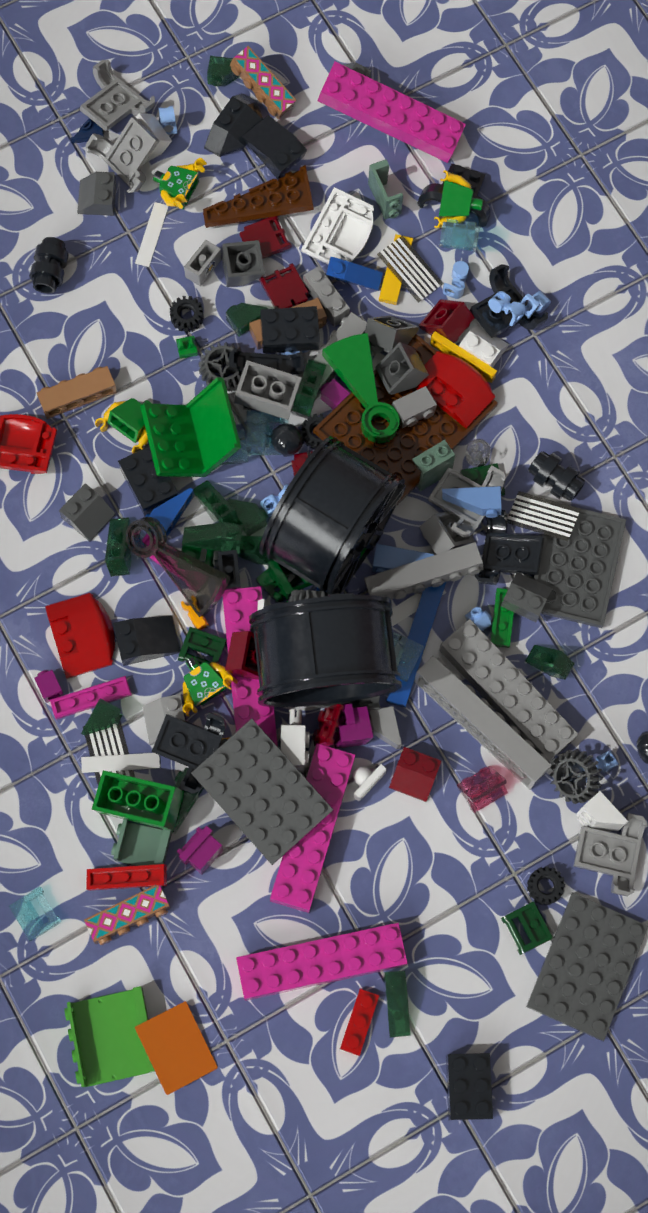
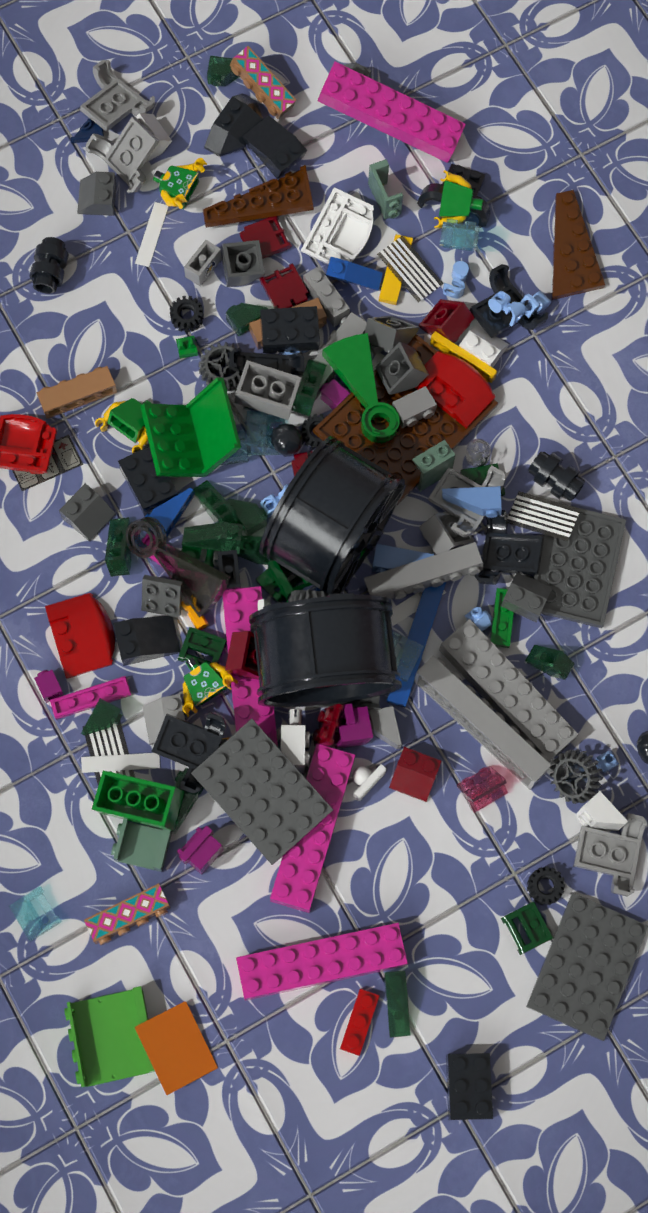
(62, 460): none -> clear smoke sticker
(126, 877): red plate -> none
(161, 596): none -> dark grey plate
(167, 118): light blue leg -> none
(573, 255): none -> reddish brown wing

